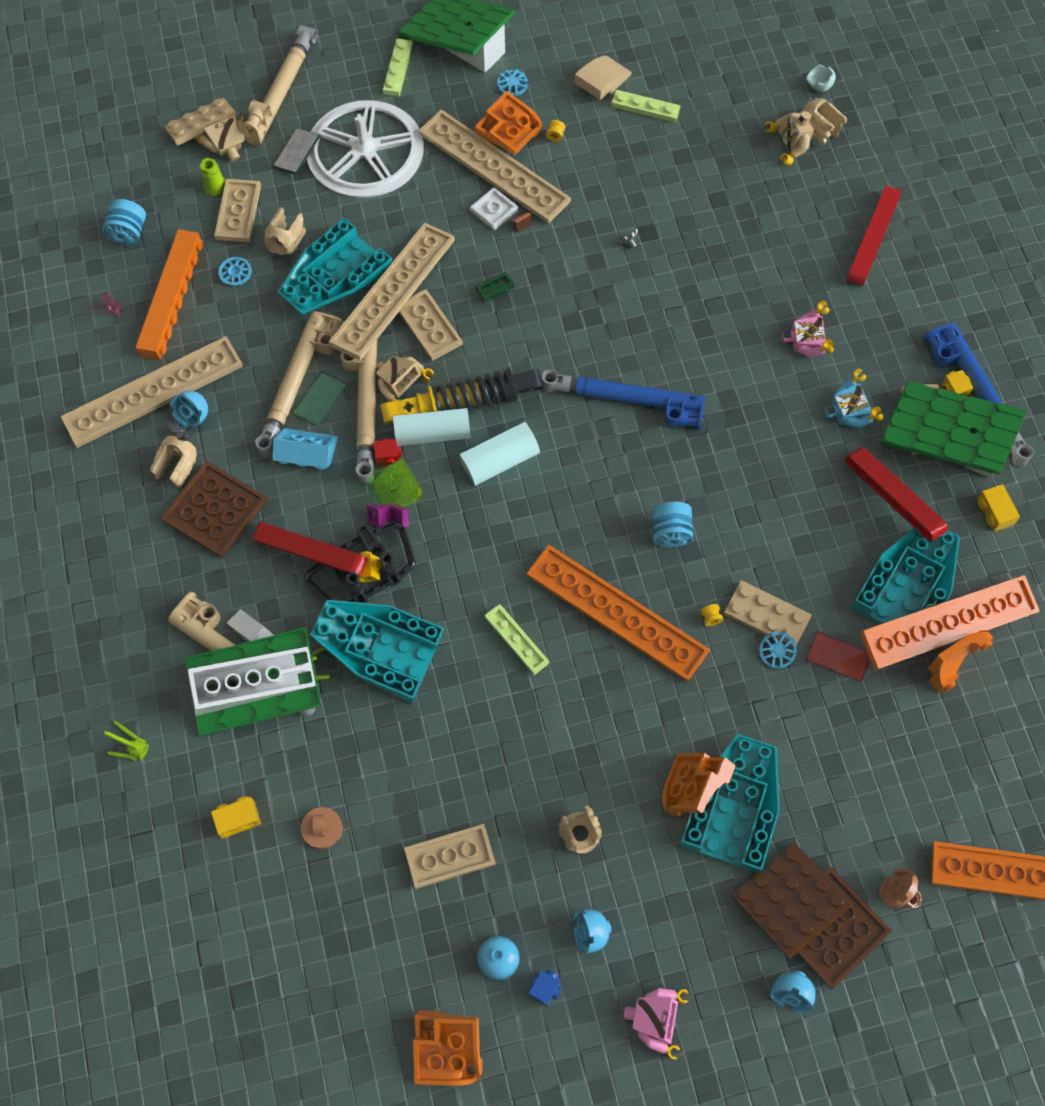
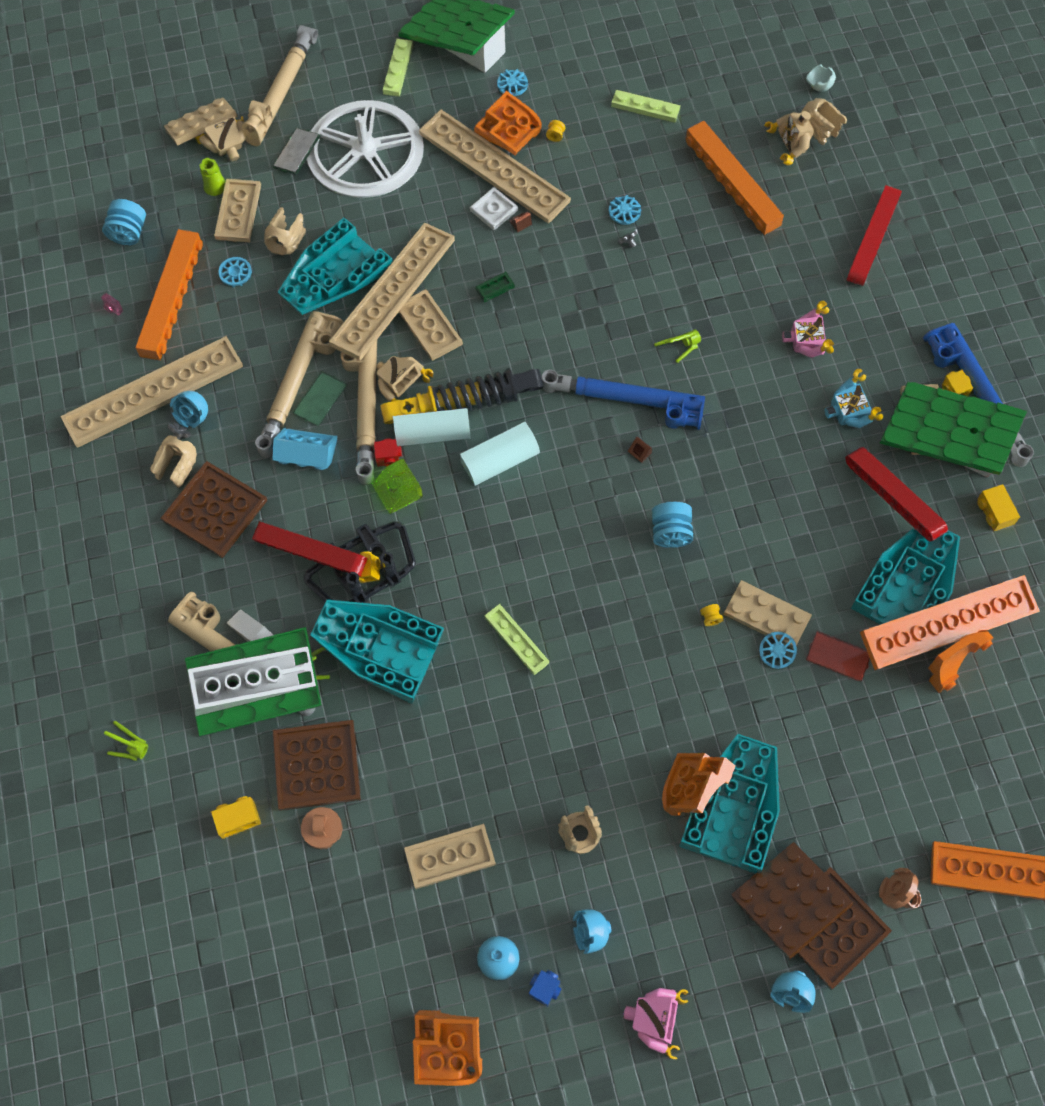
(316, 765): none -> reddish brown plate
(385, 513): magenta slope -> none
(601, 76): tan slope -> none
(618, 613): orange plate -> none
(624, 210): none -> medium azure wheel
(640, 449): none -> copper slope
(689, 339): none -> lime plant
(734, 178): none -> orange brick

